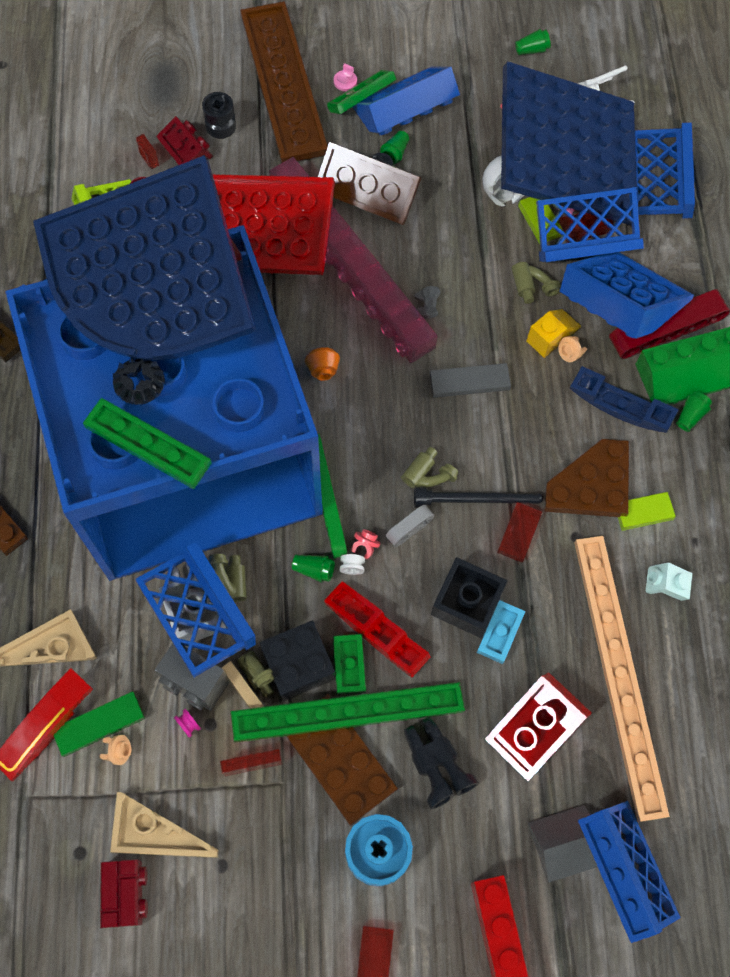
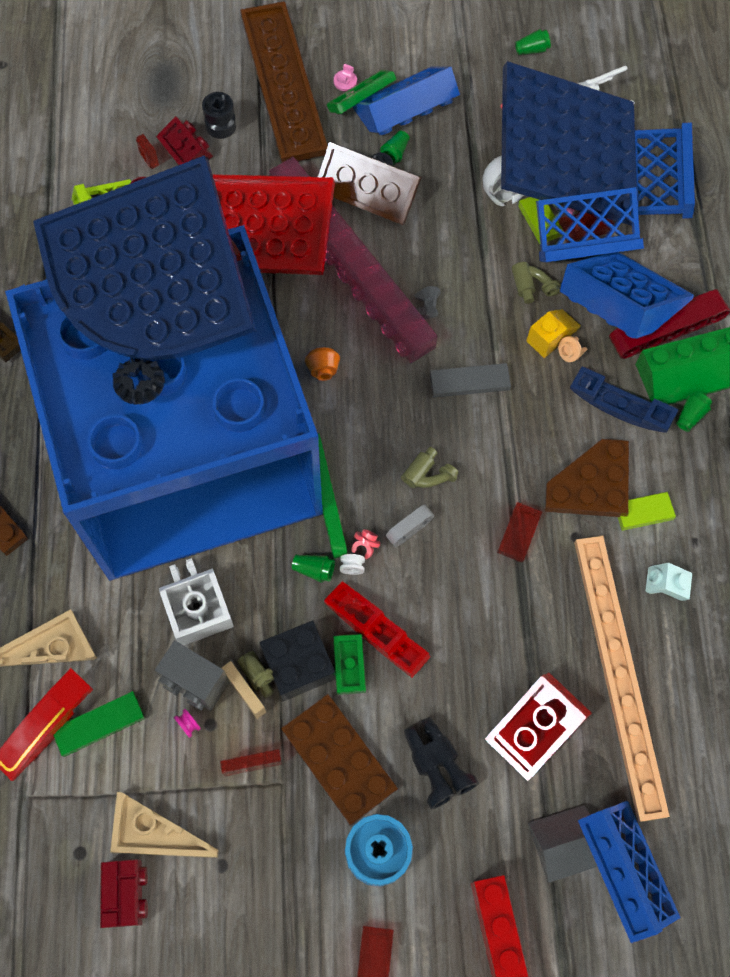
(118, 749): light nougat plate -> none
(147, 443): green tile -> none
(217, 595): blue fence -> none
(233, 577): olive plant -> none
(346, 712): green tile -> none
(426, 497): black piece -> none
(468, 597): black brick -> none
(501, 632): medium azure plate -> none

